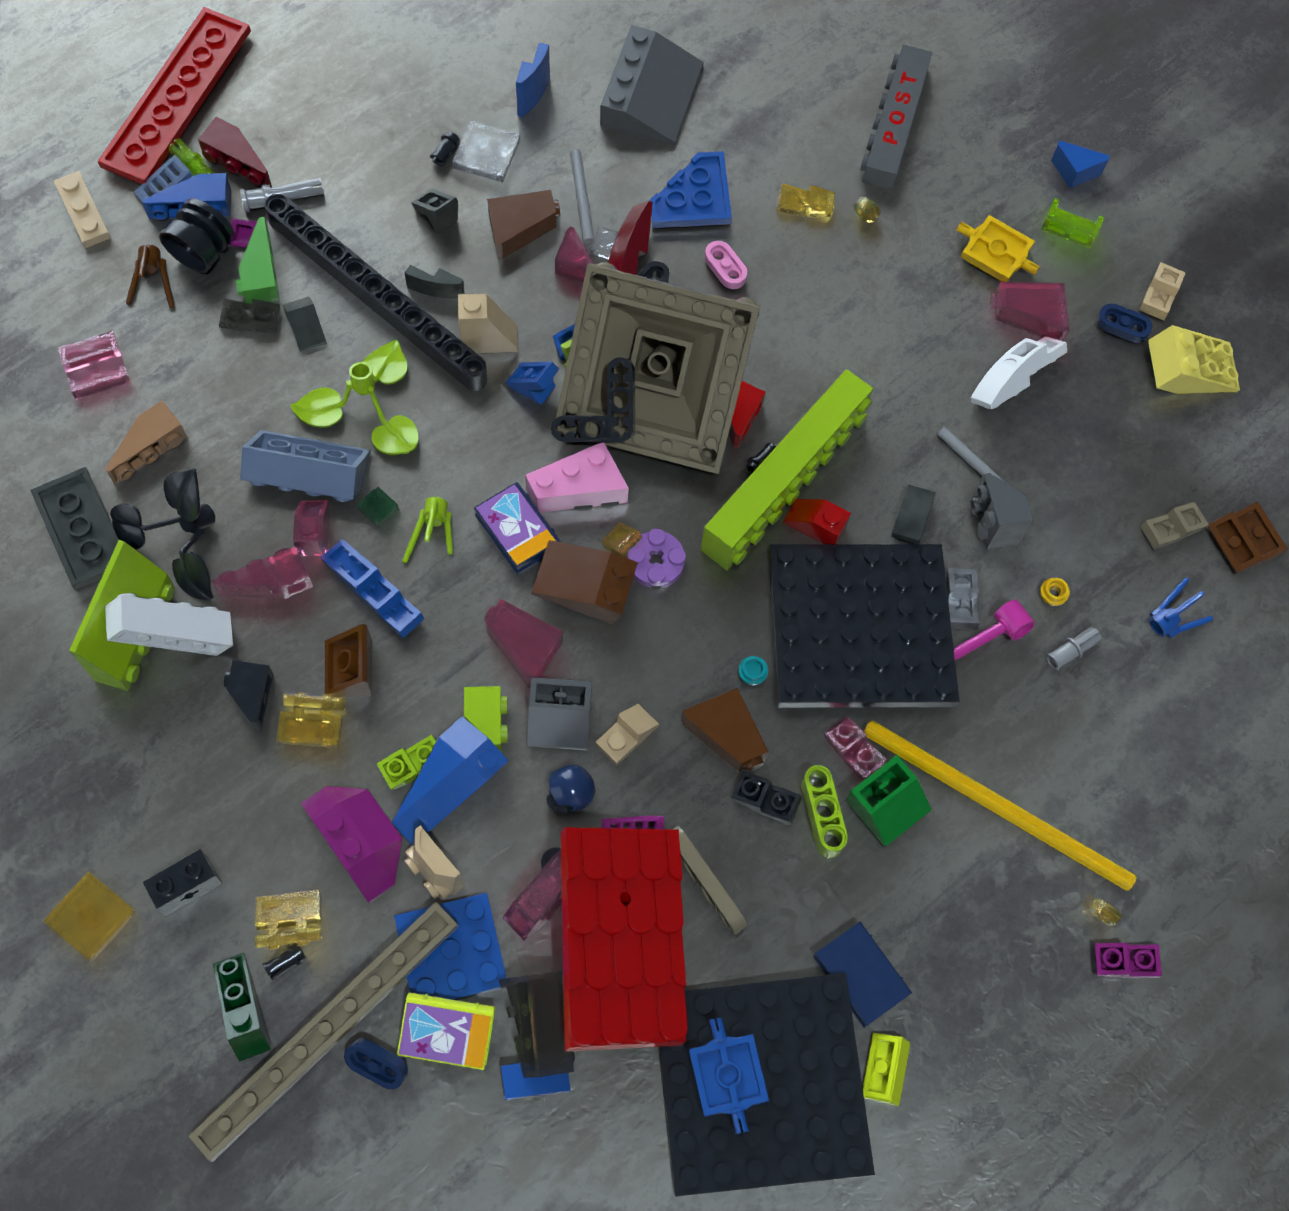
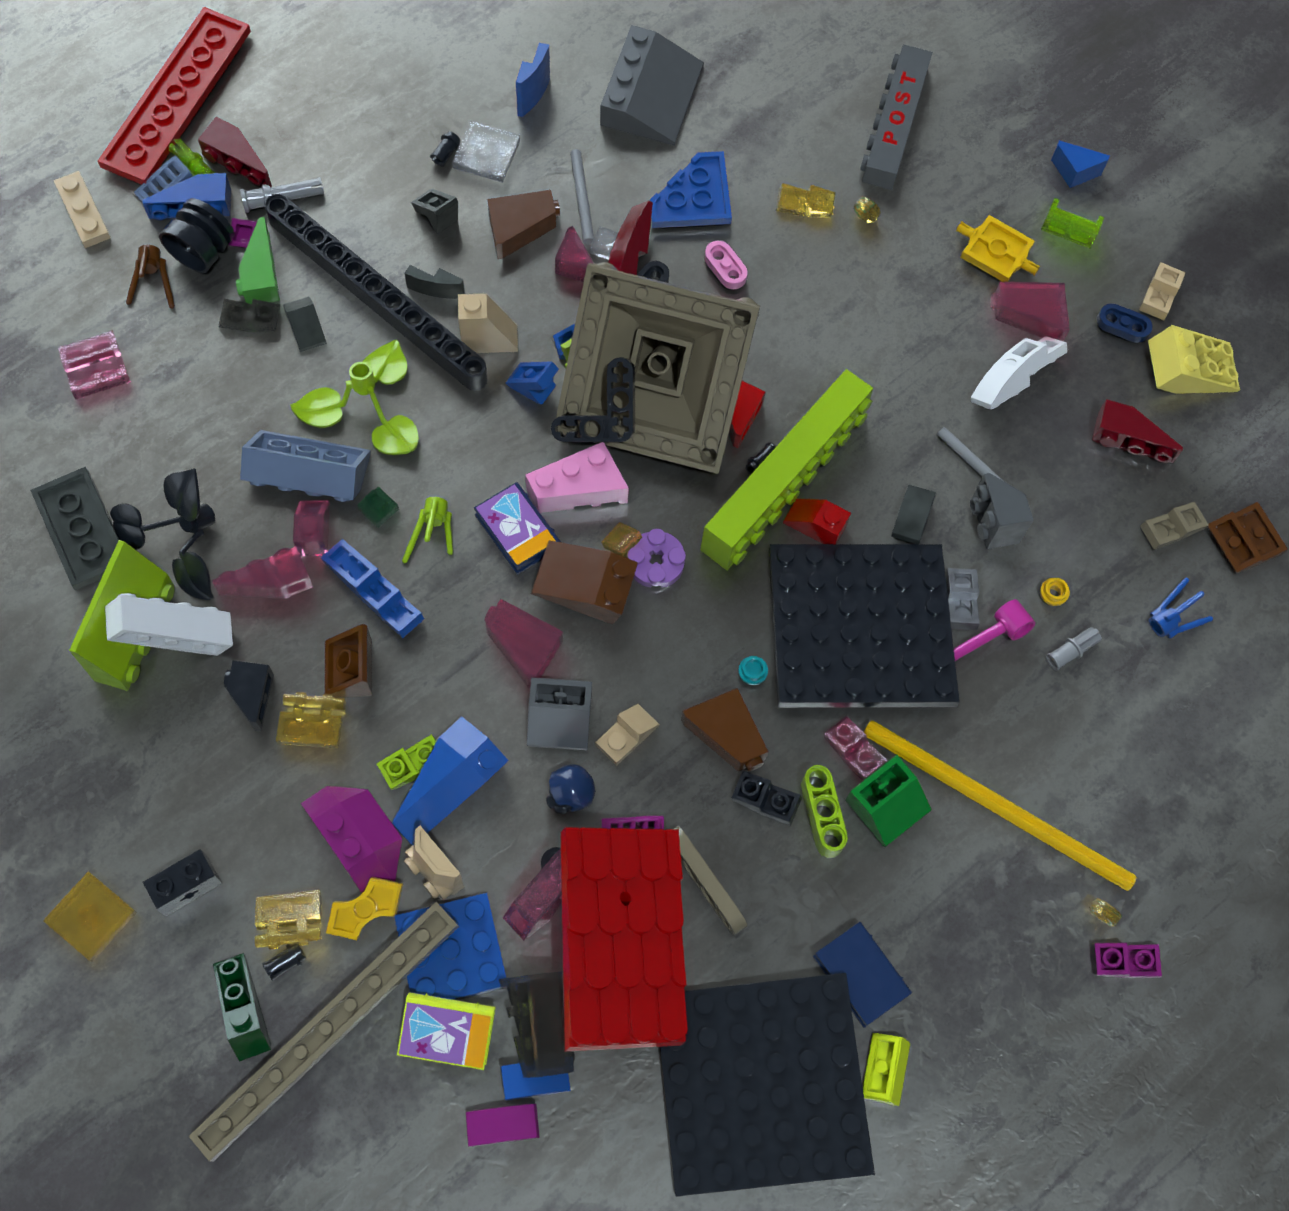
(146, 440): medium nougat slope -> none
(376, 1063): dark blue plate -> none
(377, 900): none -> yellow tile
(484, 711): lime slope -> none
(502, 1125): none -> magenta slope
(728, 1075): blue plate -> none
(1130, 430): none -> dark red slope

